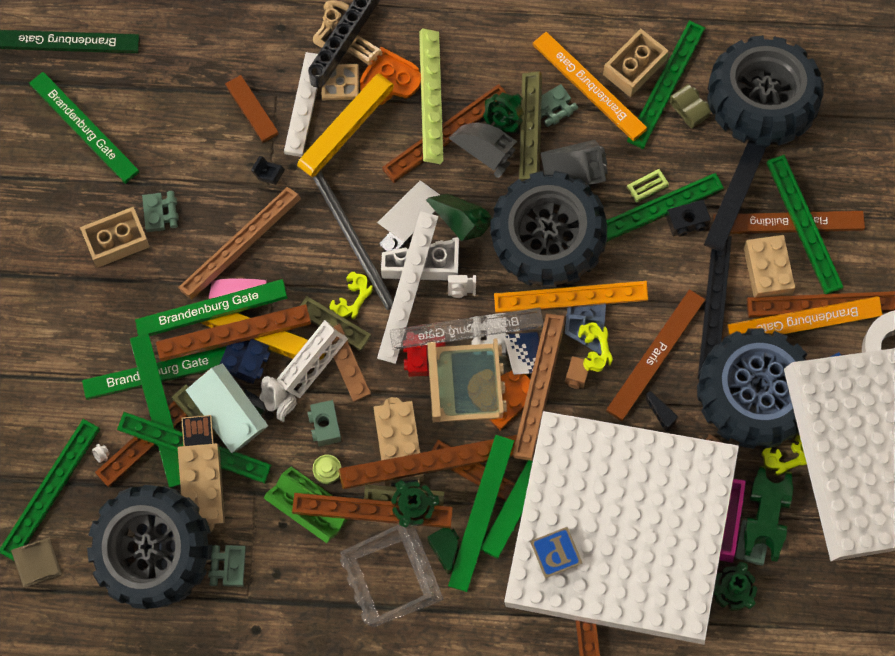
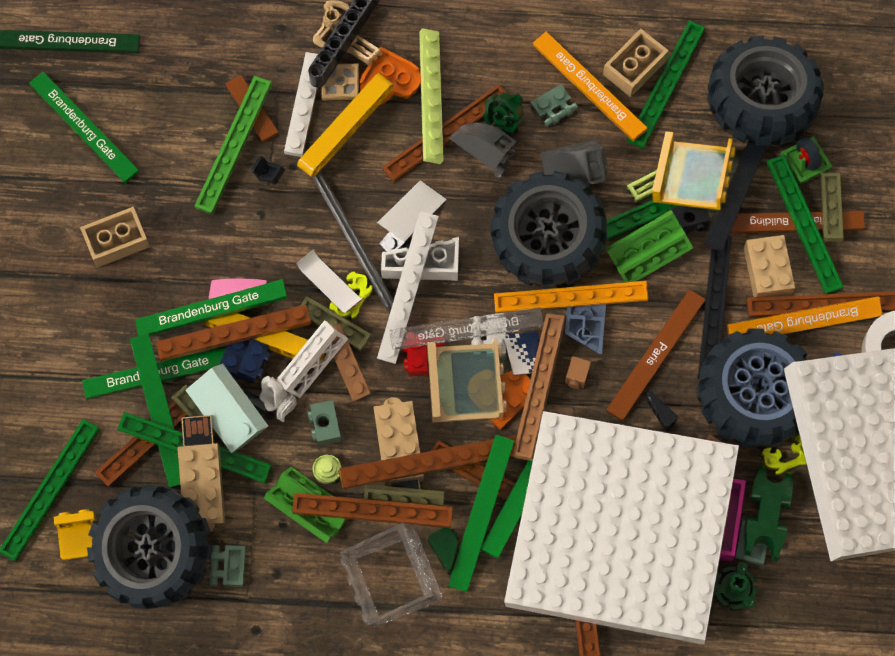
(36, 562): dark tan piece -> none
(74, 532): none -> yellow bracket
(100, 453): white plate -> none
(153, 211): sand green plate -> none
(233, 145): none -> bright green plate
(239, 243): medium nougat plate -> none
(328, 282): none -> white sticker
(408, 492): dark green piece -> none
(461, 285): white plate -> none
(462, 217): dark green slope -> none
(531, 124): olive plate -> none
(556, 552): piece -> none
(597, 362): neon yellow helmet -> none
(649, 247): none -> bright green slope
(690, 106): olive brick -> none
(693, 174): none -> clear light blue panel
(807, 160): none -> bright green plate
(831, 207): none -> olive plate

